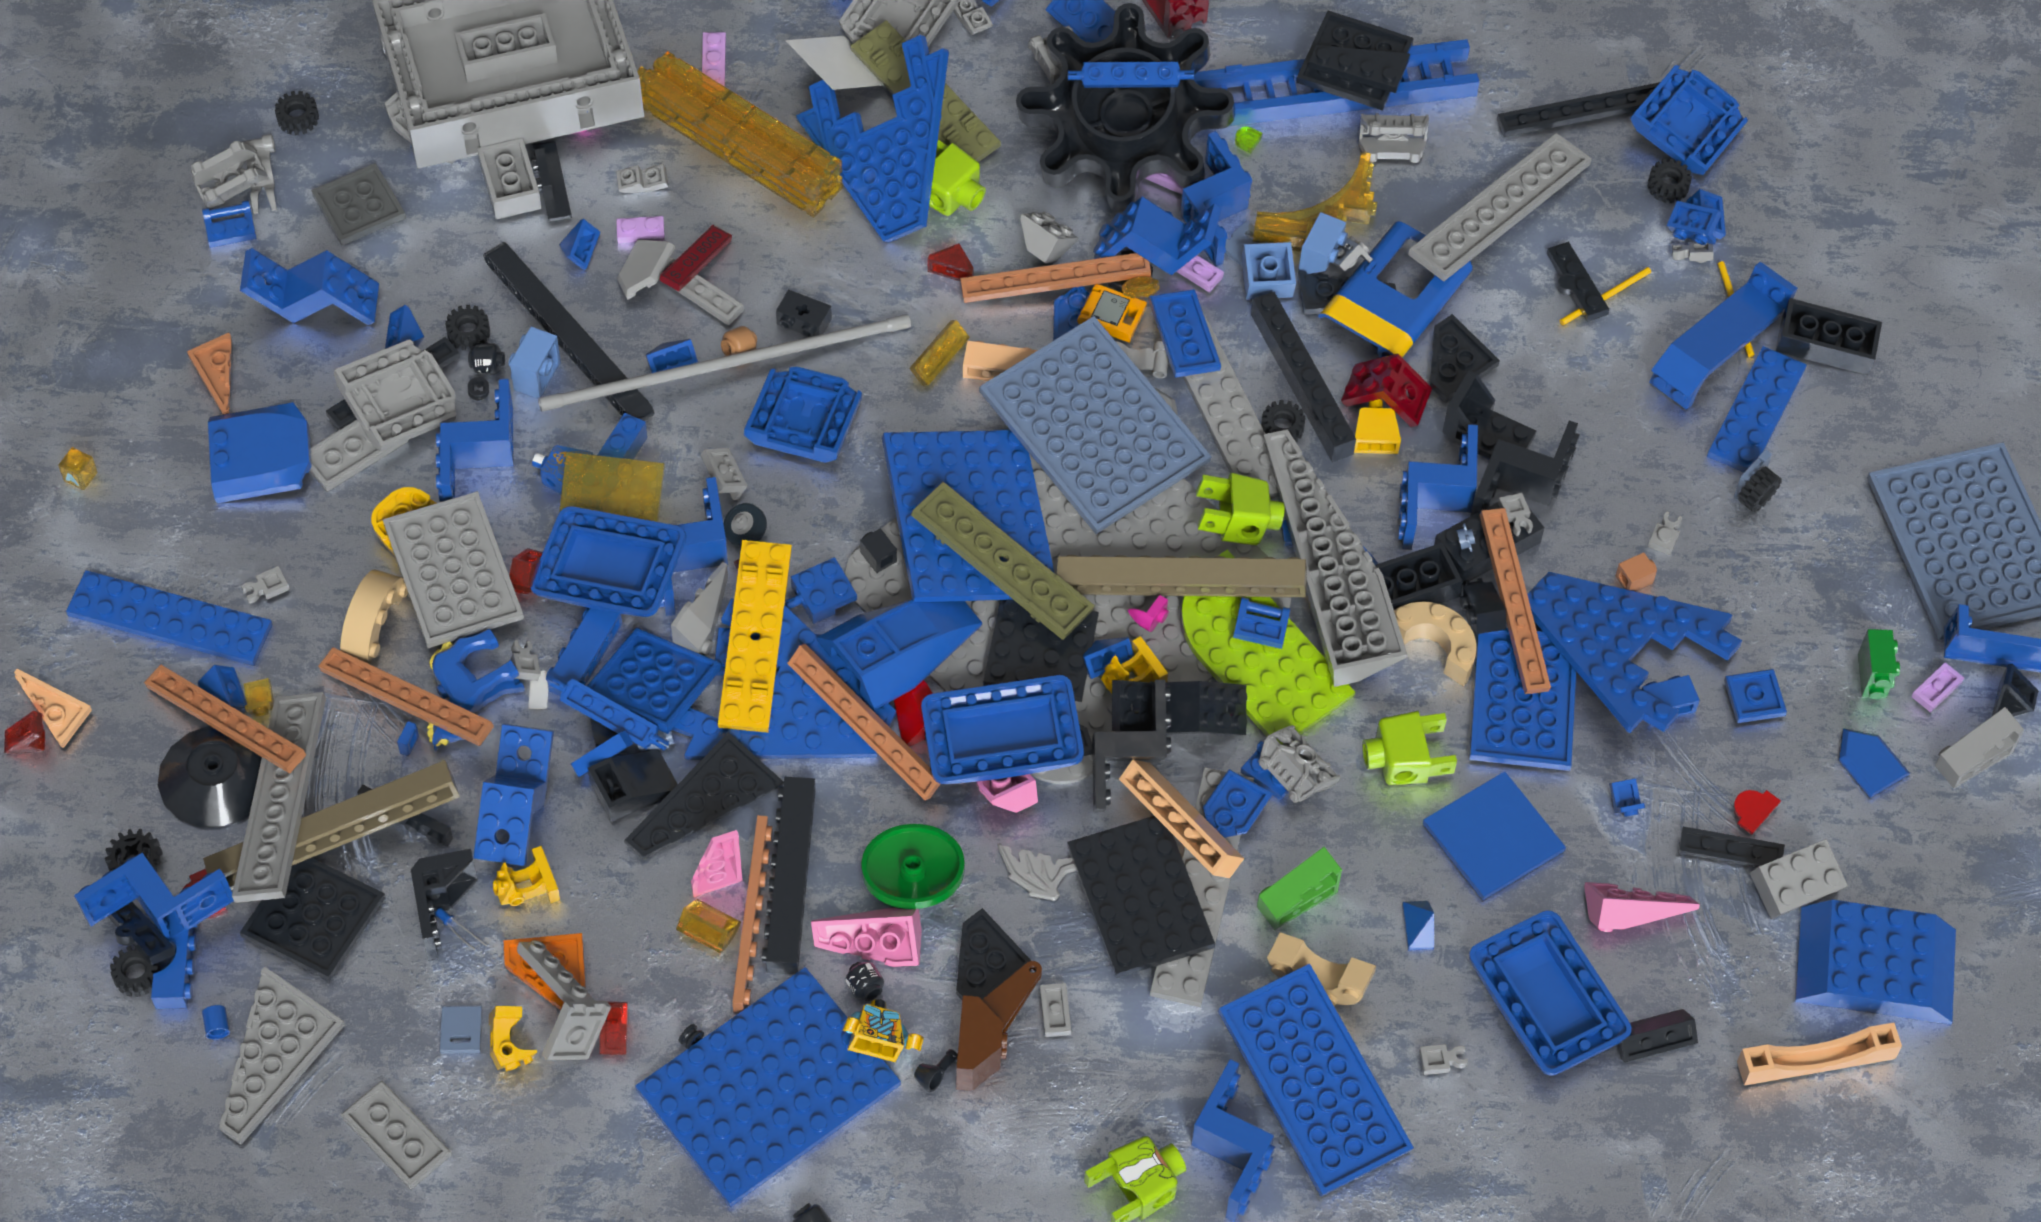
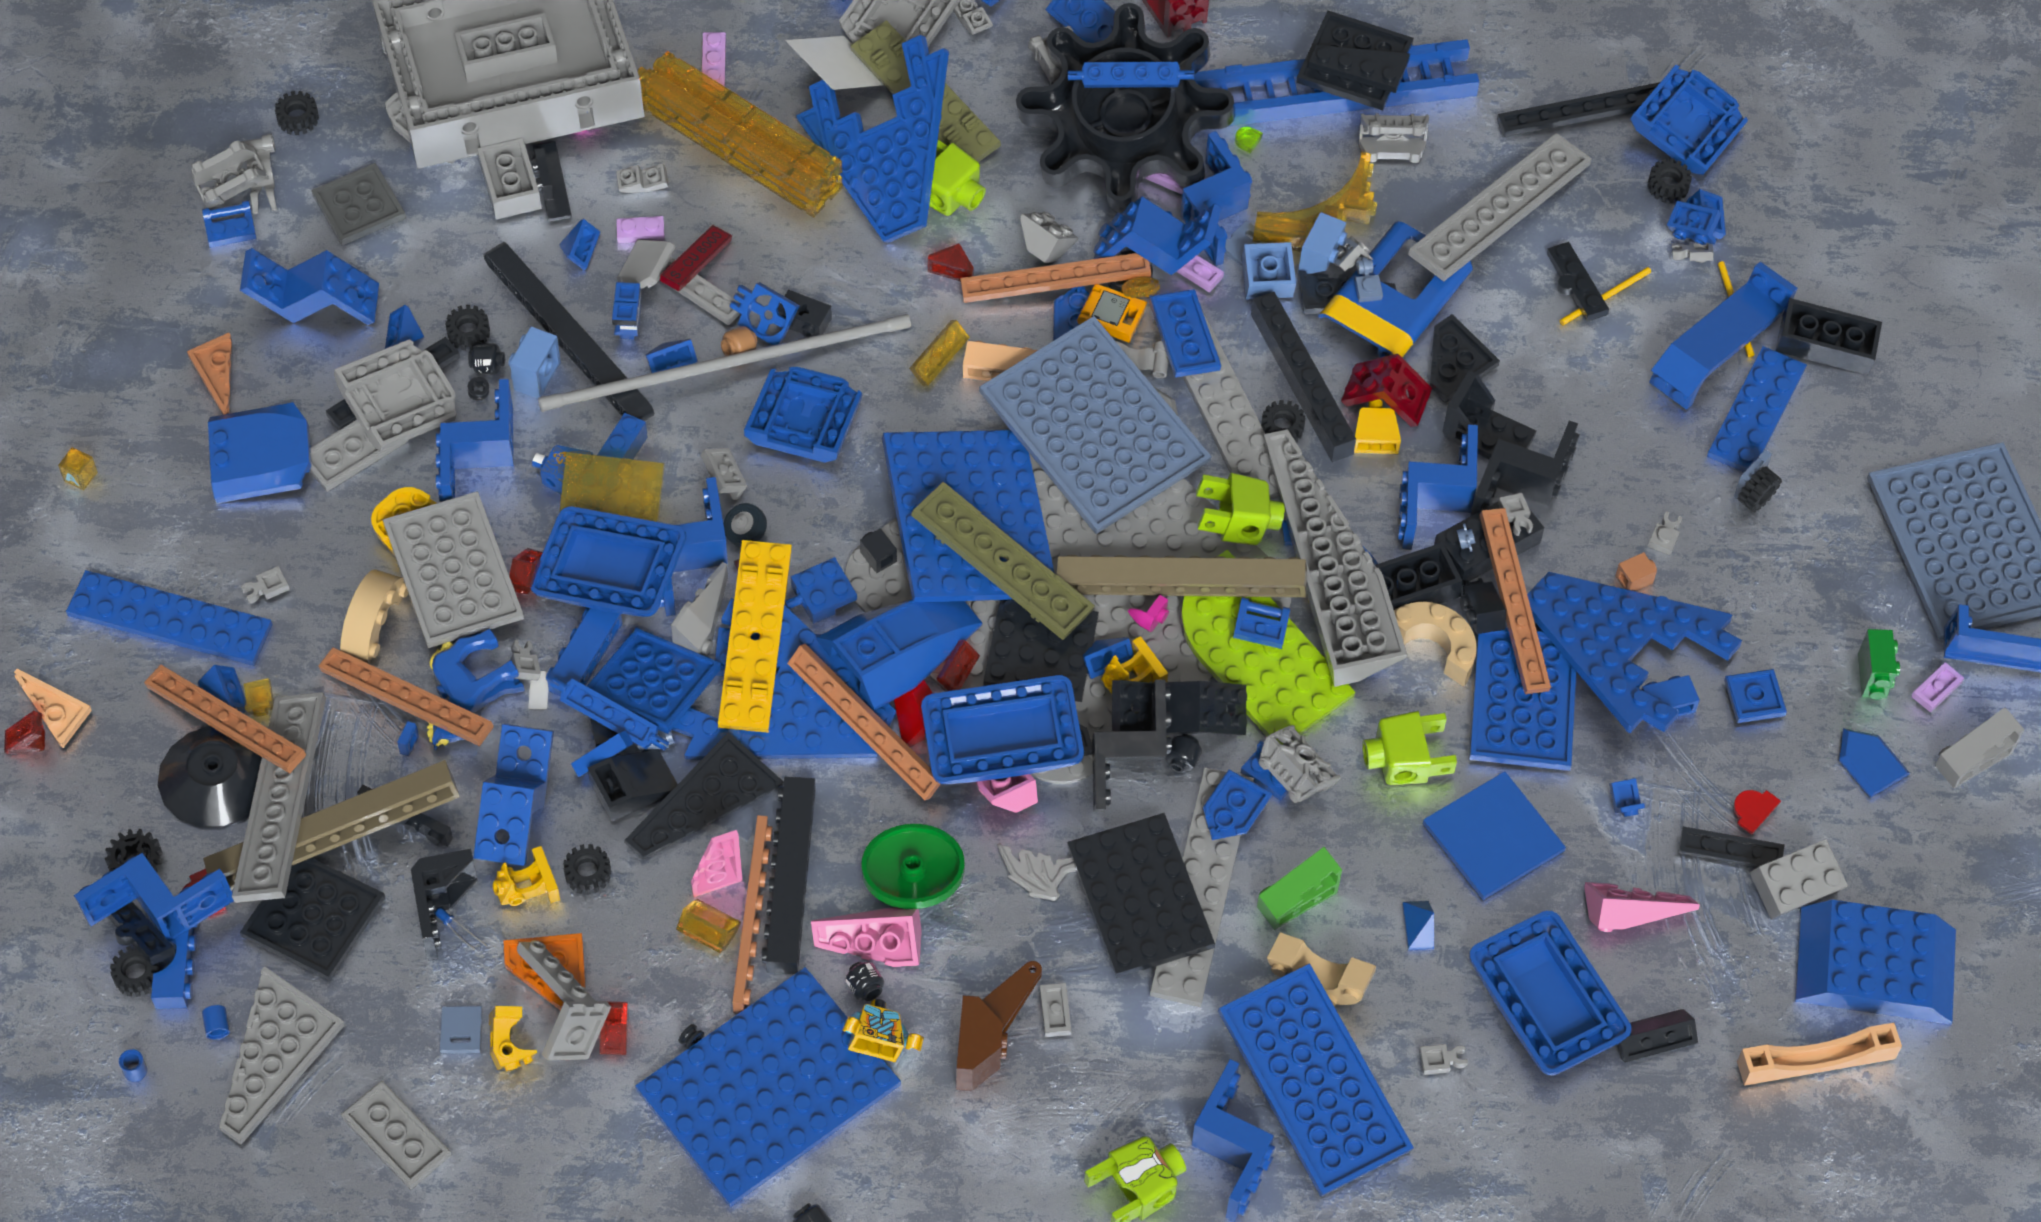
(132, 1056): none -> blue beam
(582, 856): none -> black tyre
(627, 310): none -> blue hips
(748, 303): none -> blue piece
(930, 1075): black bar -> none
(958, 666): none -> clear red plate
(985, 956): black plate -> none
(1181, 818): light nougat brick -> none
(1184, 753): none -> black head
(1367, 286): none -> sand blue plate
(2015, 693): black slope -> none

